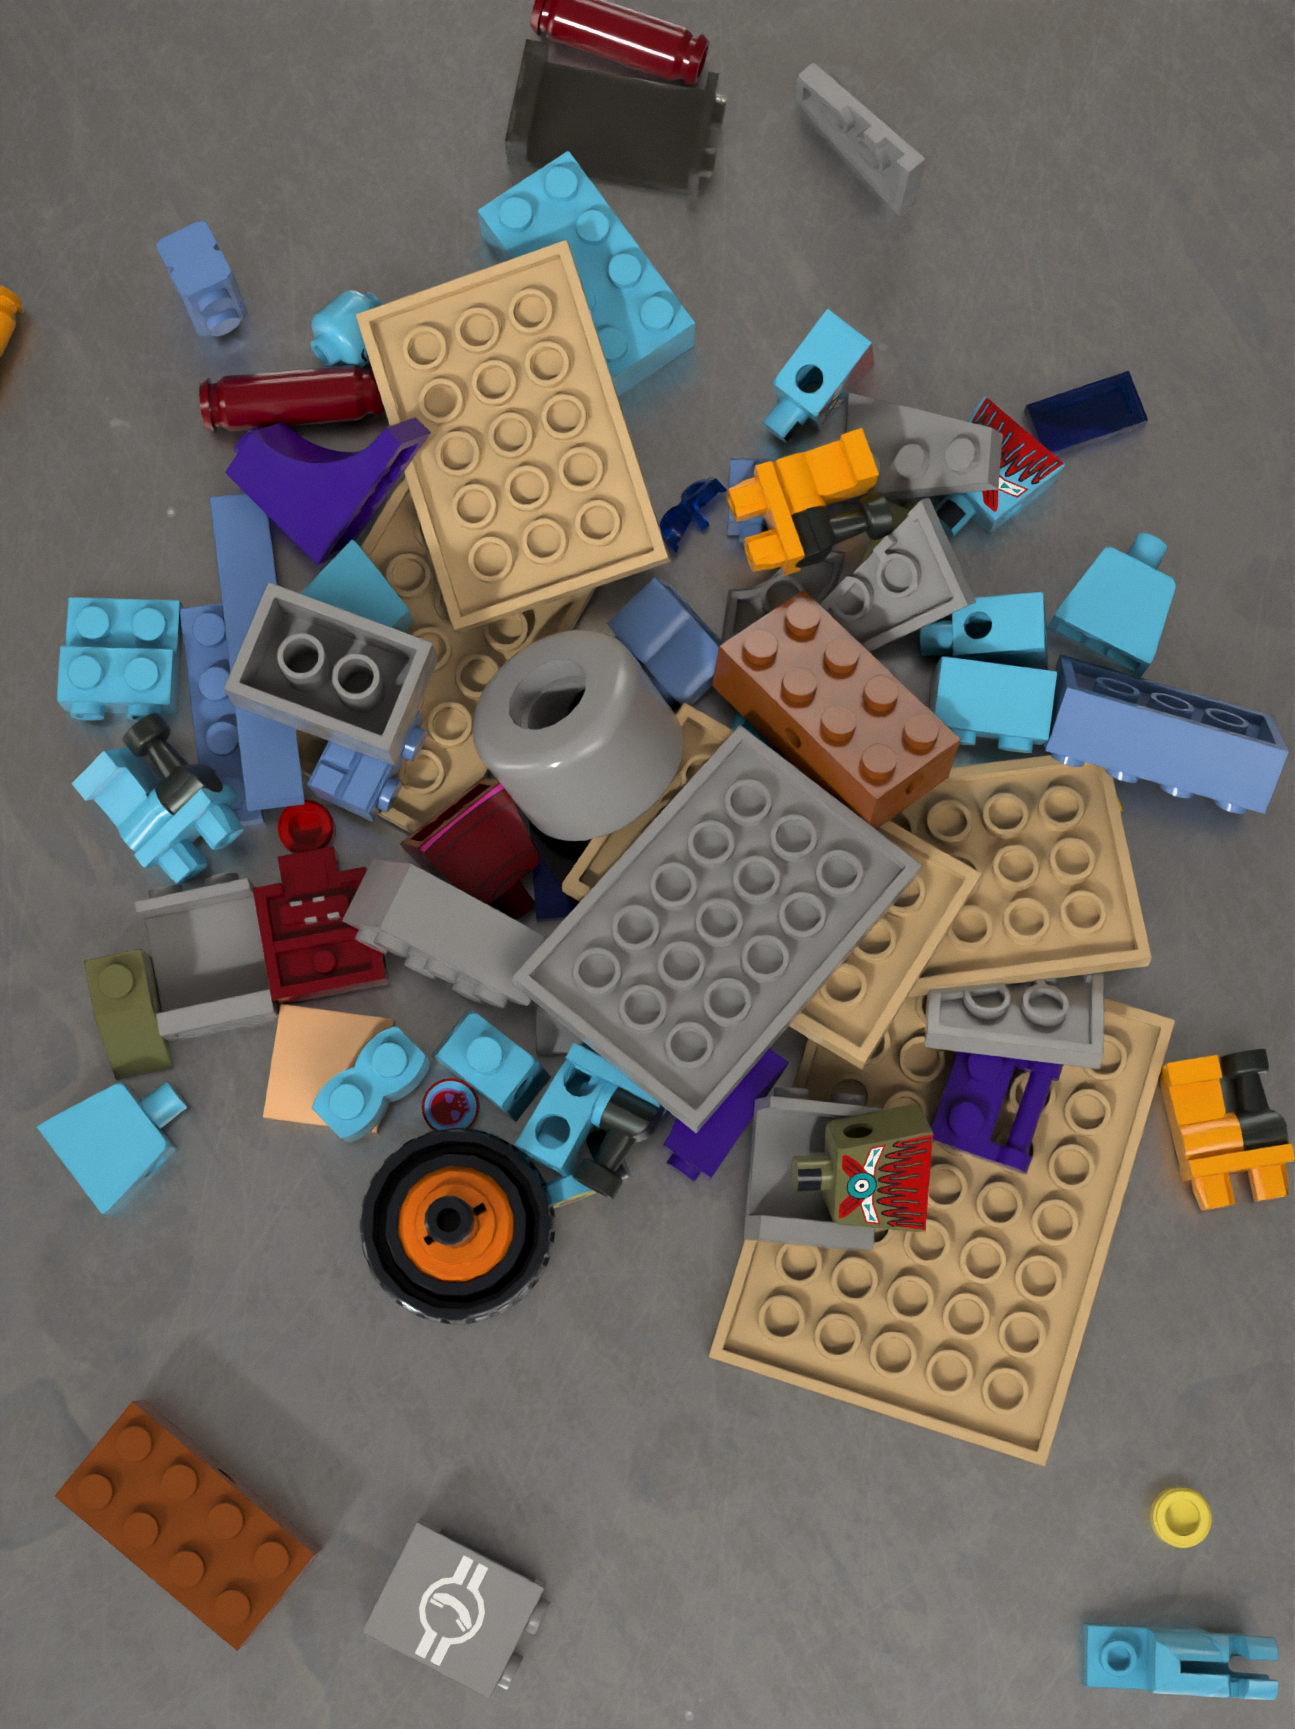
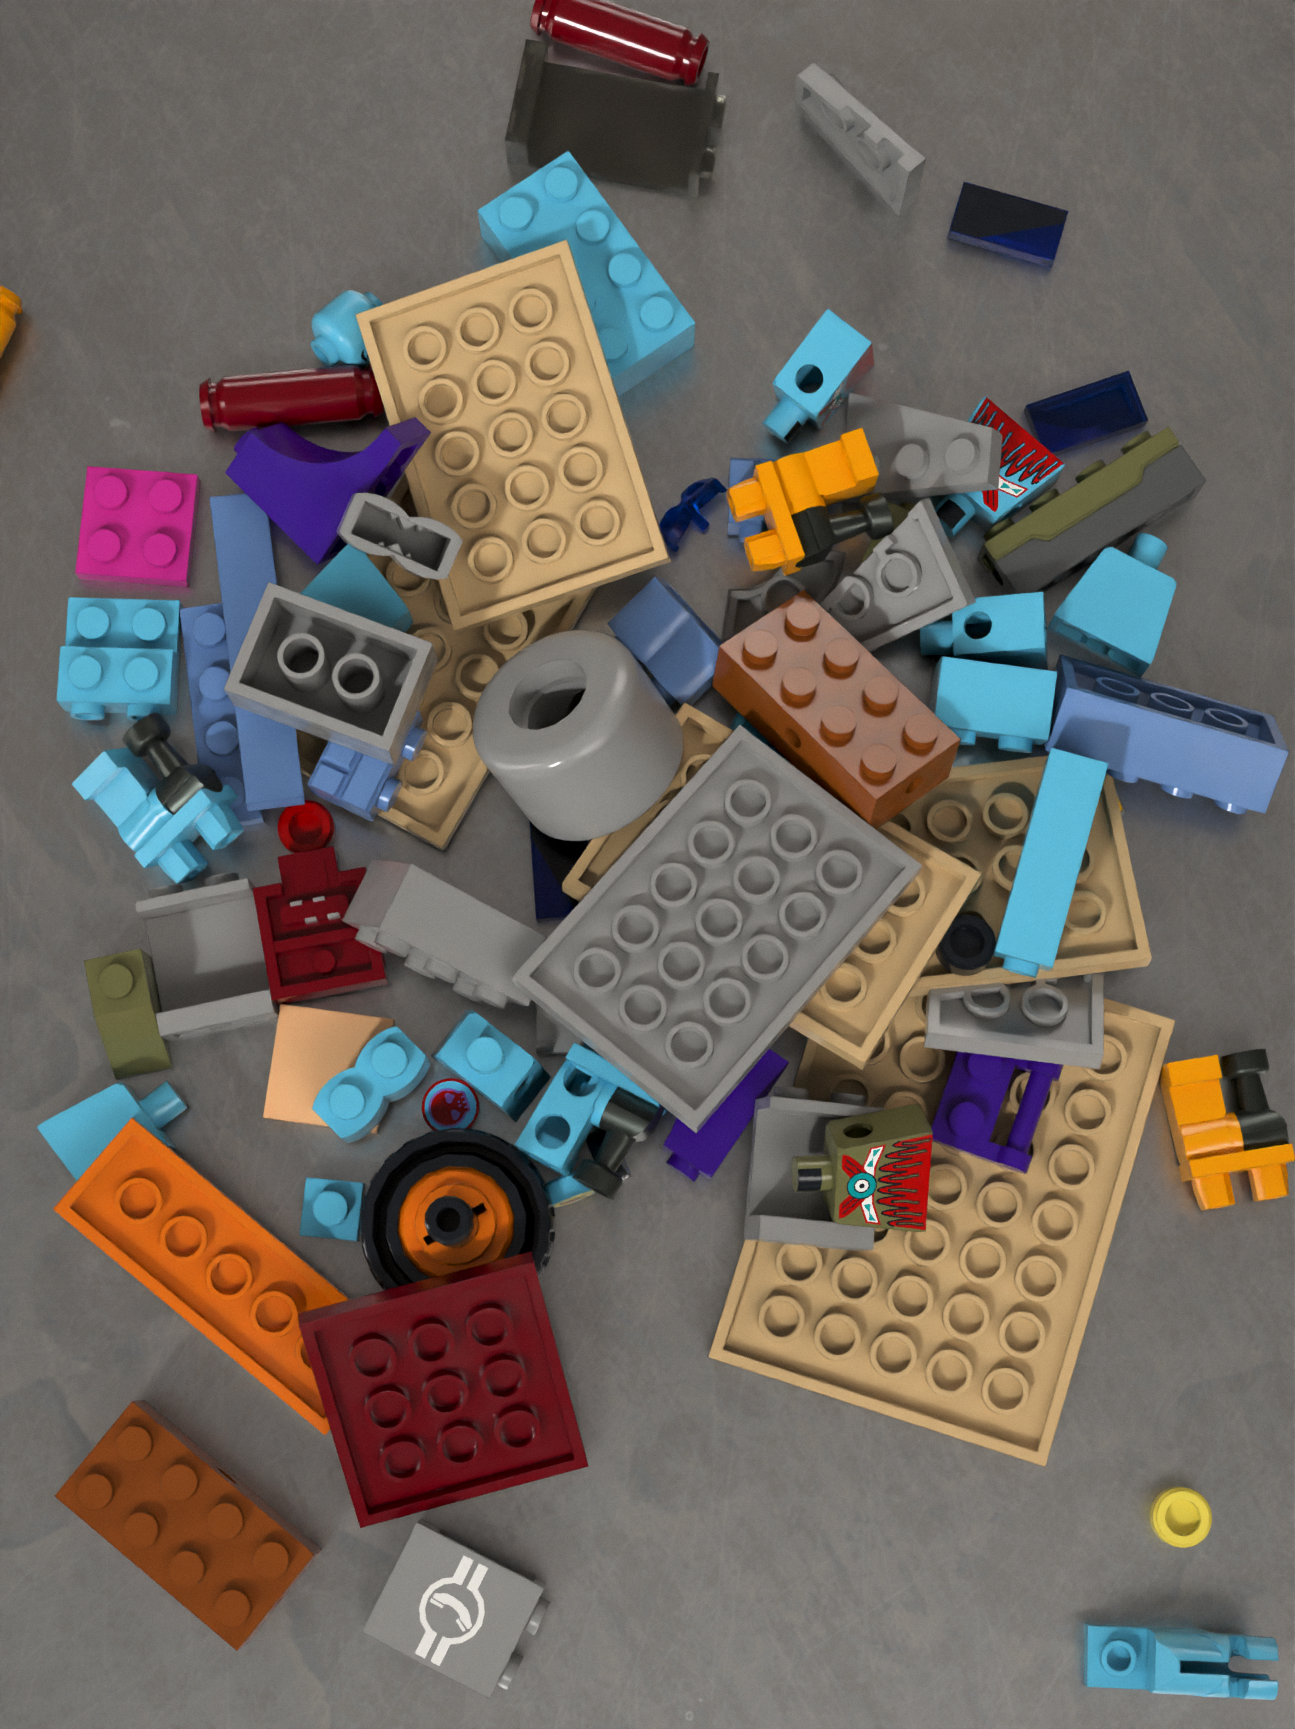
(138, 526): none -> dark pink plate
(202, 279): medium blue brick -> none
(204, 1260): none -> orange plate
(332, 1209): none -> medium azure plate
(385, 529): none -> light grey brick
(443, 1389): none -> dark red plate
(479, 847): dark red torso -> none
(967, 946): none -> black tile
(1007, 224): none -> tile
(1049, 862): none -> medium azure slope
(1098, 512): none -> piece

